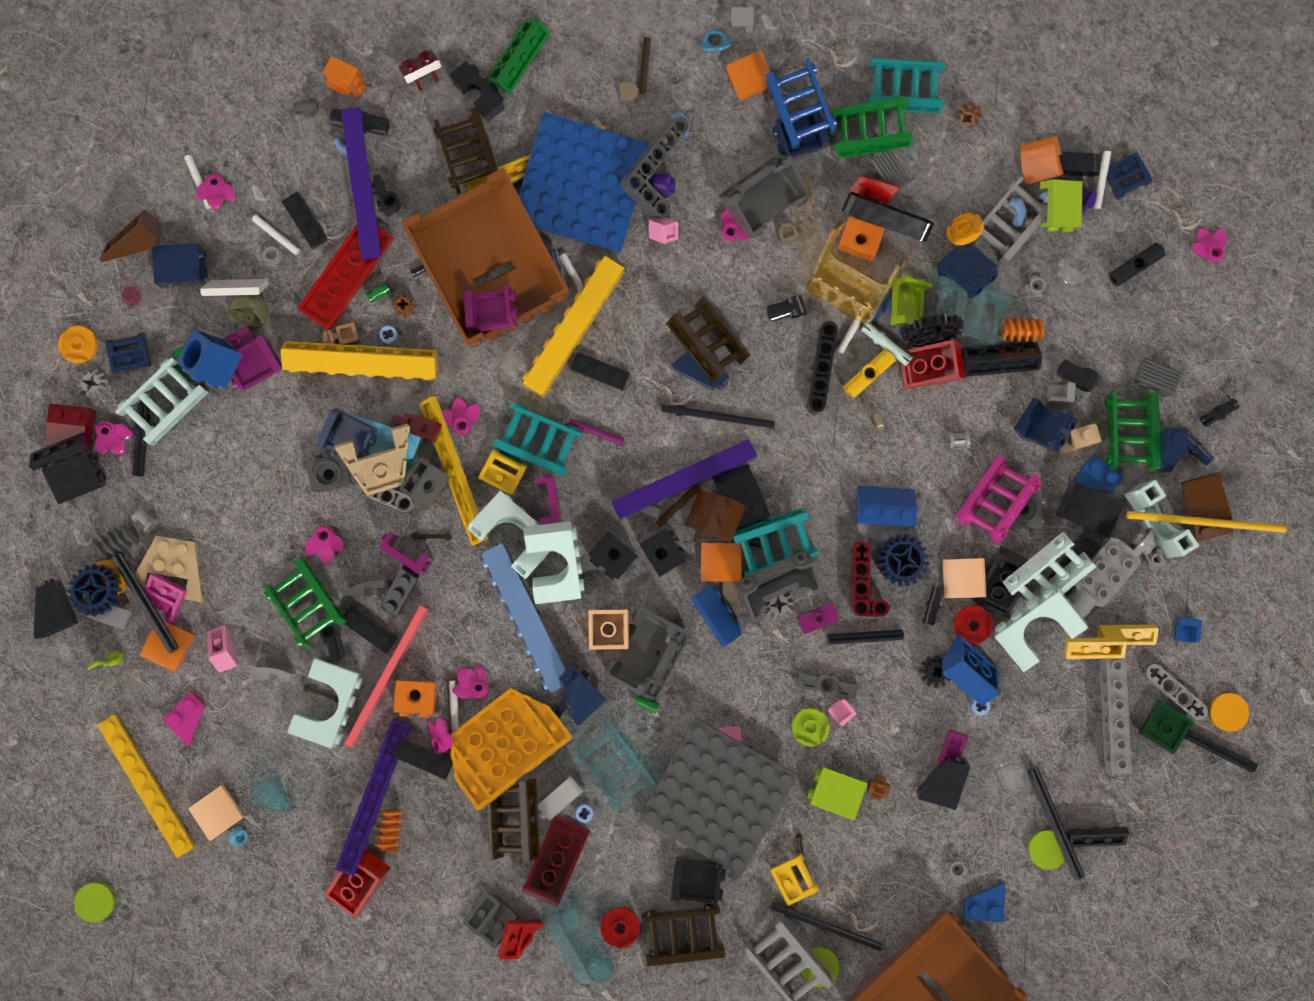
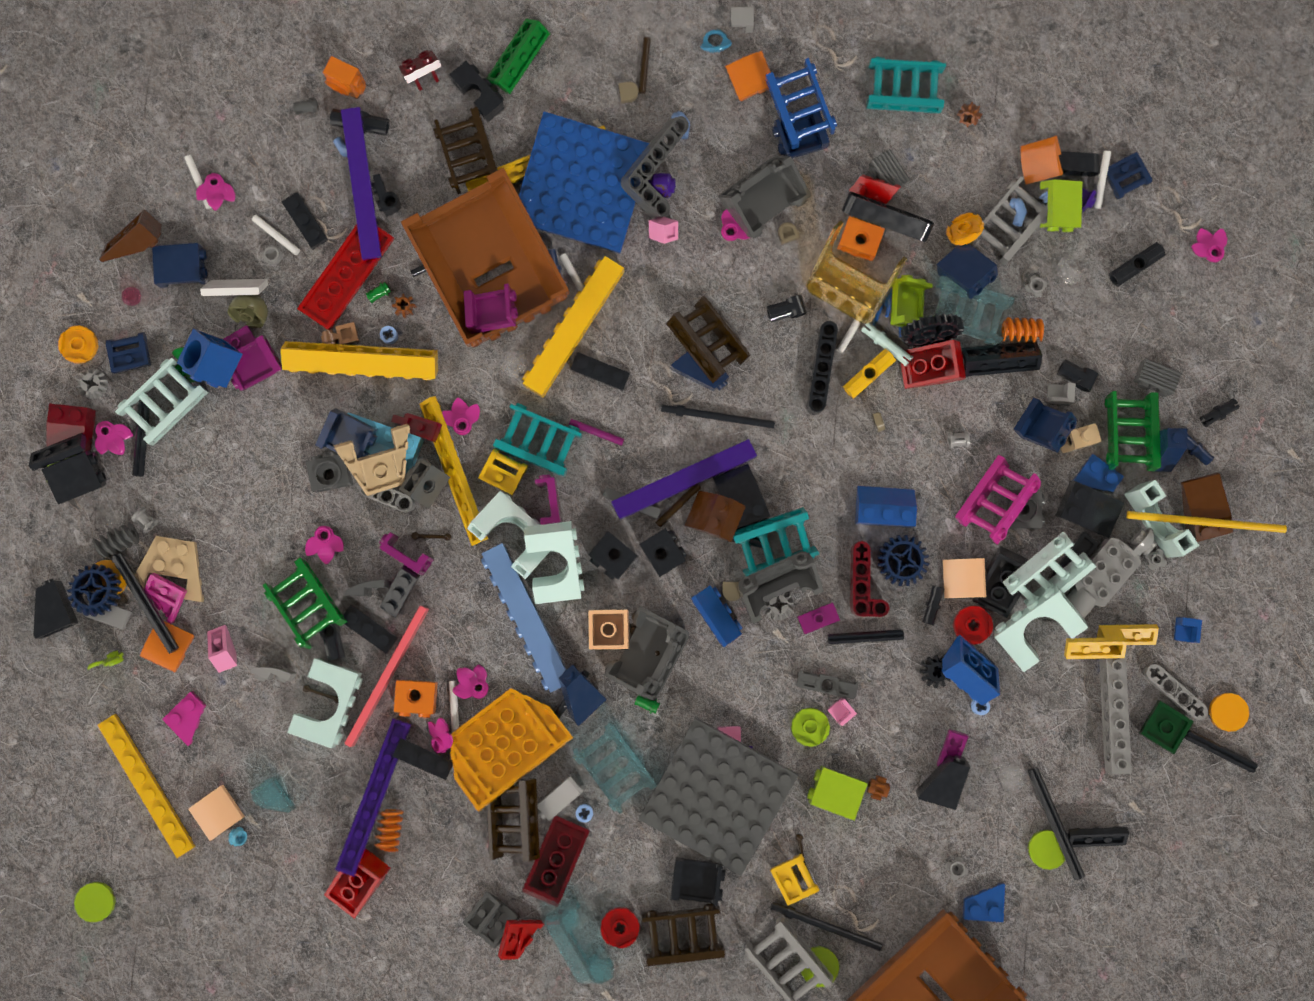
(721, 562): orange slope -> none
(876, 144): green fence -> none

